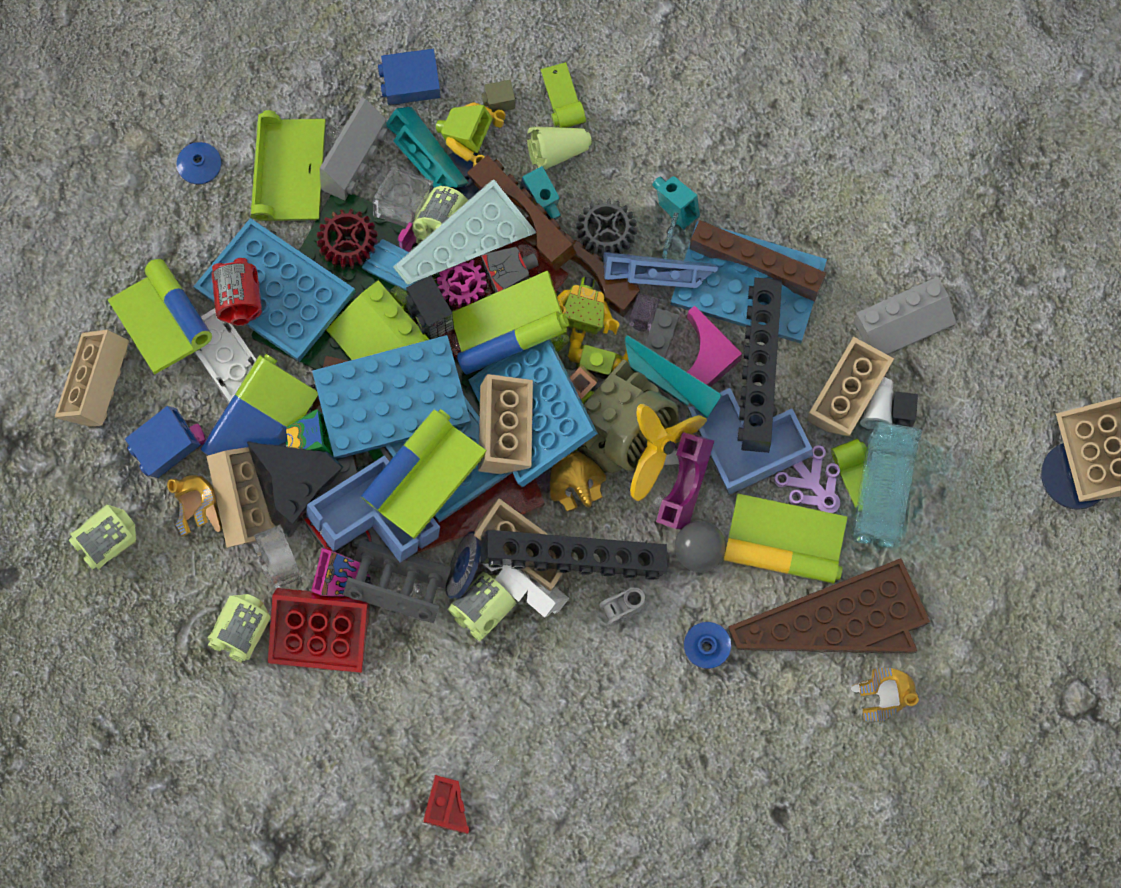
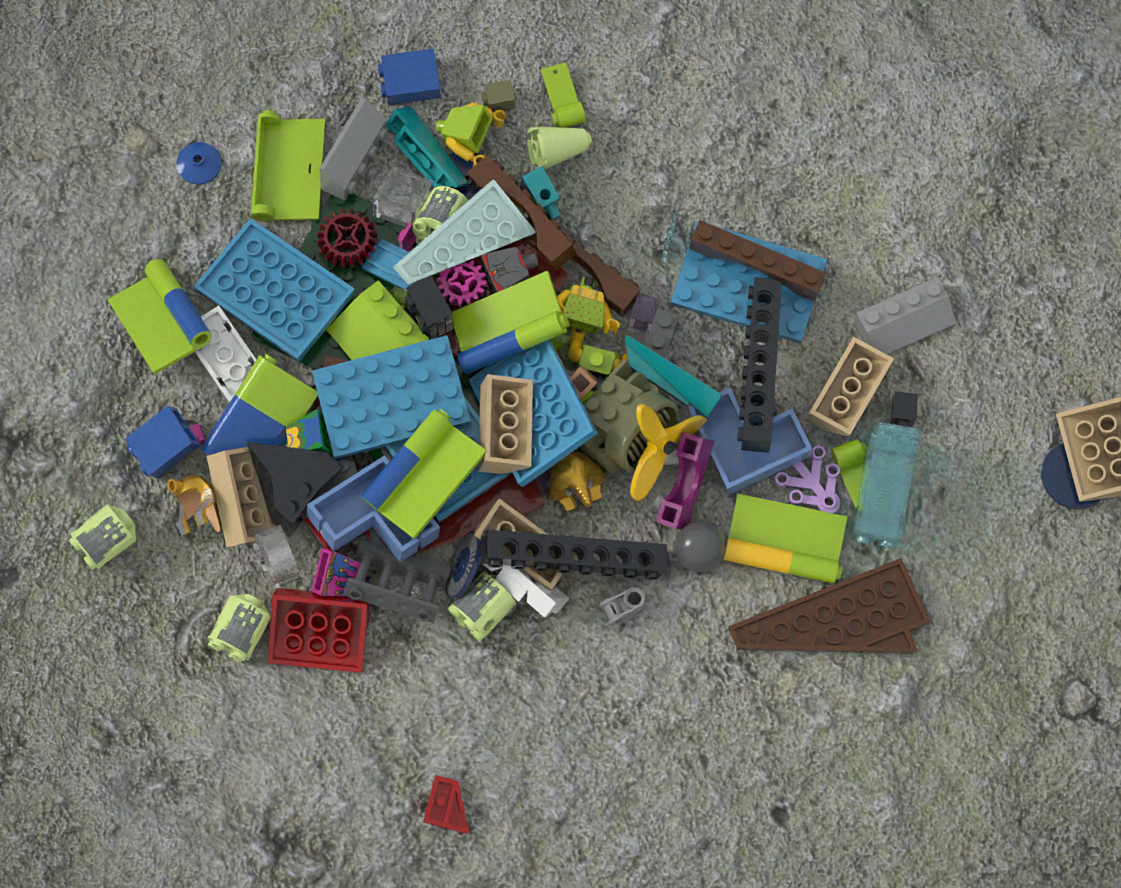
(92, 378): tan slope -> none
(236, 292): red cylinder -> none
(595, 216): dark grey gear -> none
(656, 270): medium blue wedge -> none
(677, 198): teal torso -> none
(711, 634): blue dish -> none
(716, 352): dark pink arch -> none
(880, 405): white plant -> none
(894, 689): pearl gold piece -> none

